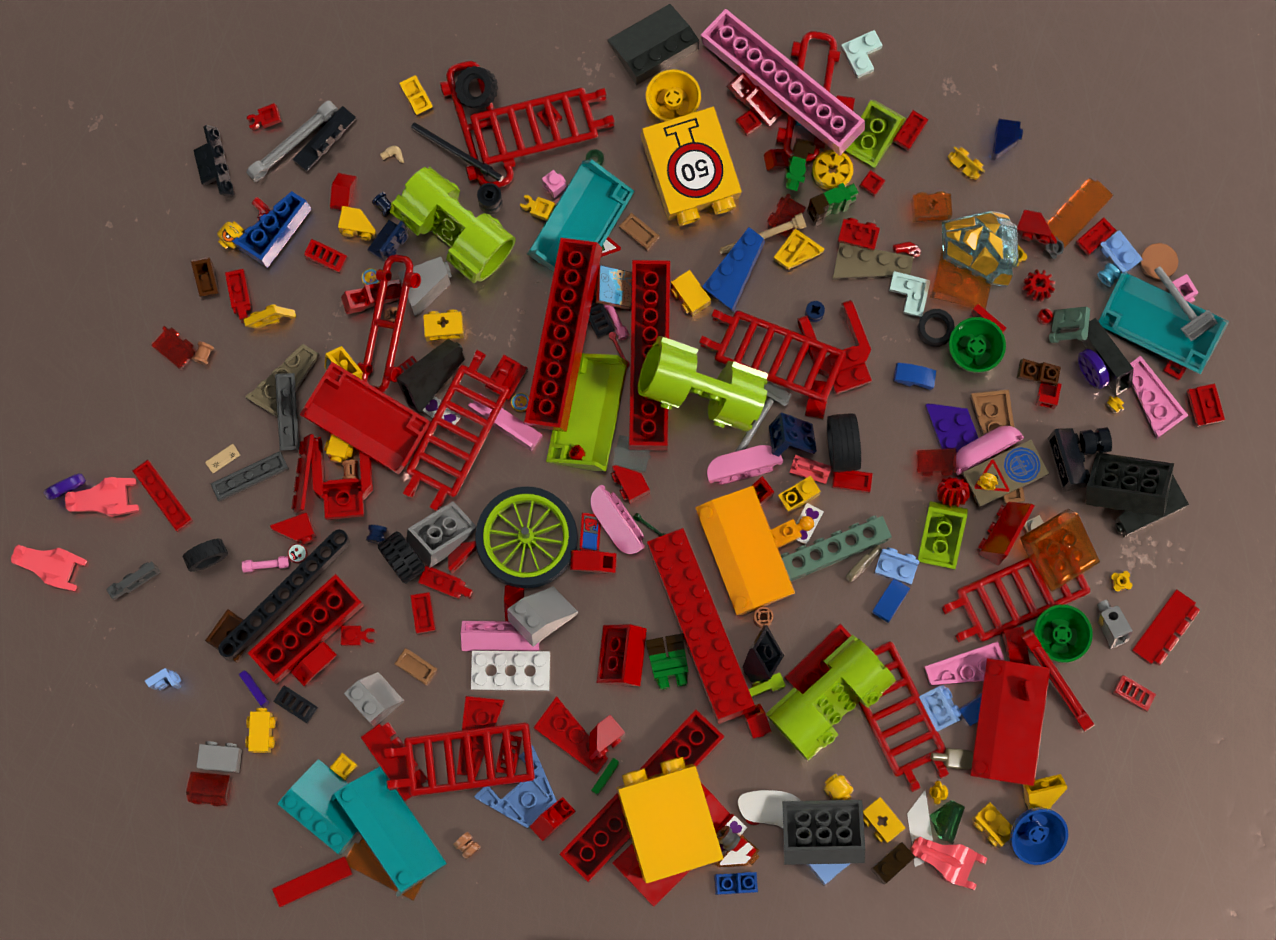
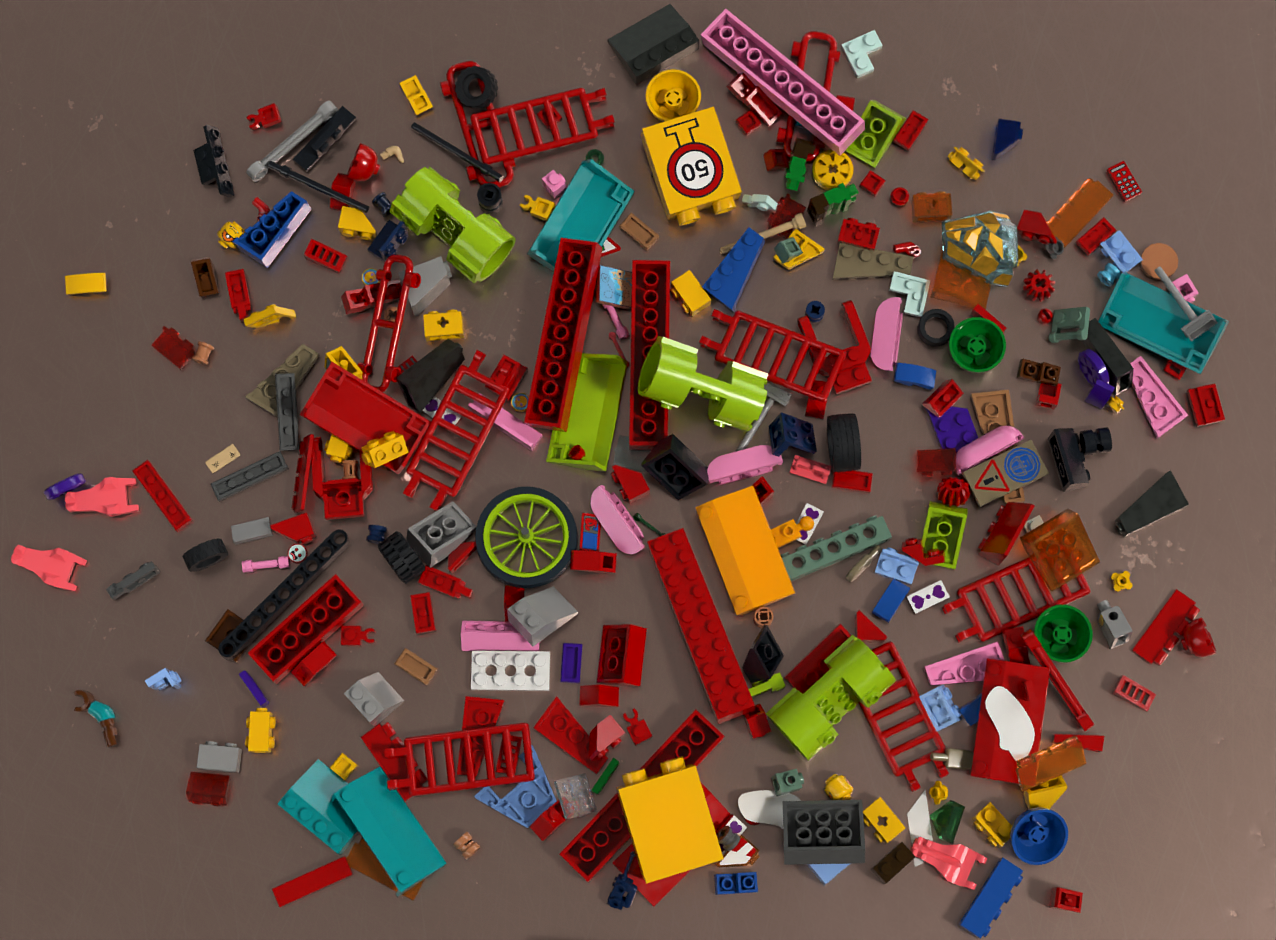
(85, 283): none -> yellow slope
(102, 713): none -> reddish brown piece
(251, 531): none -> light grey slope
(287, 172): none -> black bar
(313, 708): black slope -> none
(363, 164): none -> red cylinder
(384, 450): none -> yellow brick
(571, 663): none -> dark purple tile
(575, 796): none -> clear bracket
(599, 695): none -> red slope
(600, 333): black slope -> none
(622, 885): none -> dark blue piece
(638, 730): none -> red plate
(668, 667): green hips -> none
(676, 467): none -> black slope
(762, 202): none -> light aqua plate
(781, 783): none -> sand green brick
(787, 250): none -> sand green slope
(799, 494): yellow slope -> none
(867, 630): none -> red slope
(887, 334): none -> bright pink brick
(899, 196): none -> red plate
(915, 549): none -> red slope
(927, 597): none -> white tile
(943, 398): none -> red slope
(987, 481): yellow plate -> none
(990, 898): none -> blue brick
(1011, 722): none -> white sticker
(1050, 763): none -> clear orange windscreen
(1066, 899): none -> red slope
(1089, 742): none -> red piece
(1099, 394): none -> dark purple slope
(1124, 181): none -> red tile
(1129, 484): pearl dark grey slope -> none
(1198, 639): none -> red cylinder

